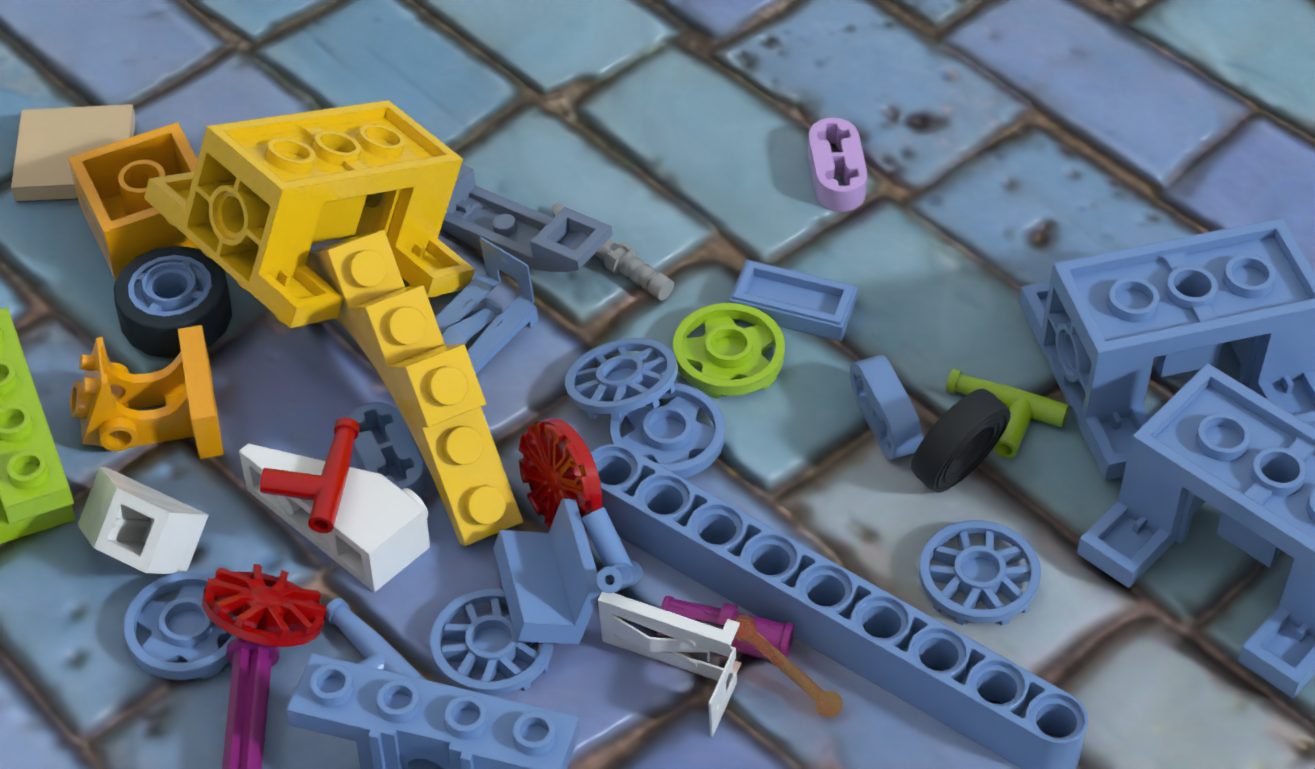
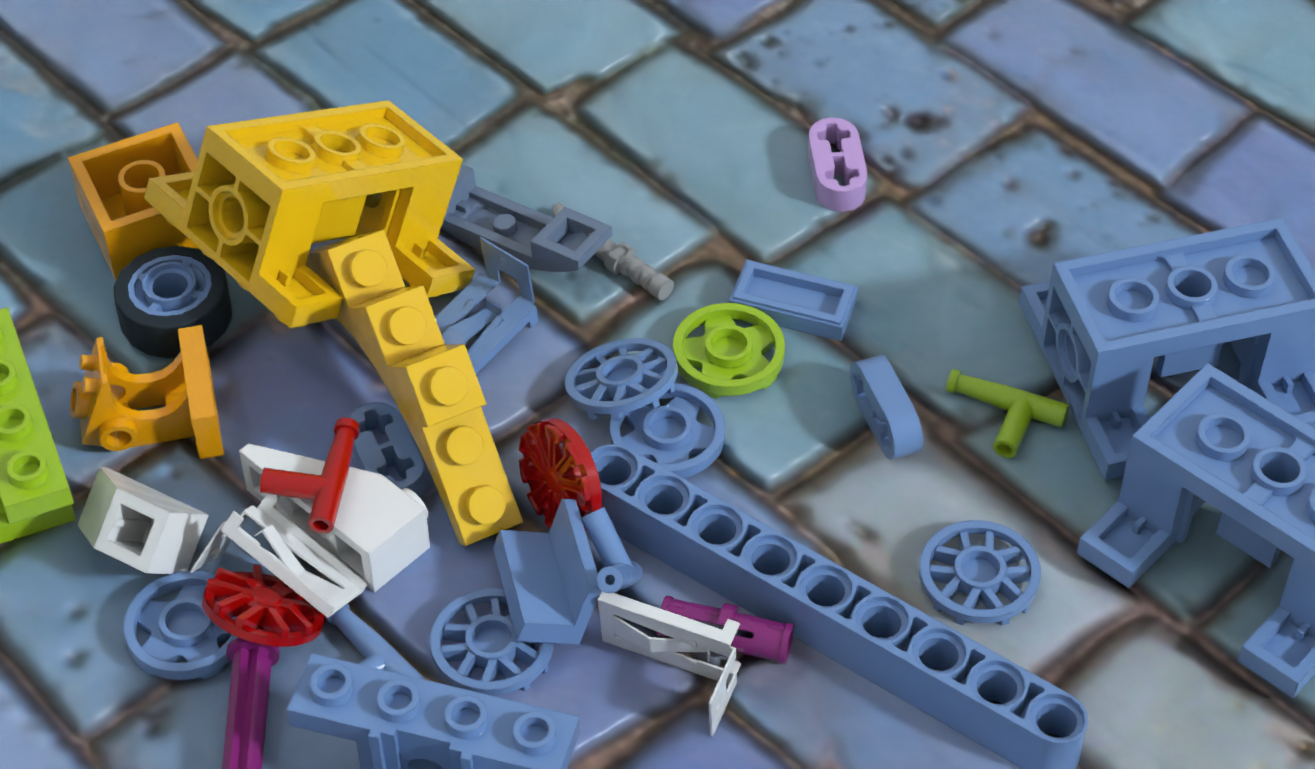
(55, 134): tan tile -> none
(287, 537): none -> white piece
(826, 702): clear orange hinge -> none
(960, 440): black tyre -> none

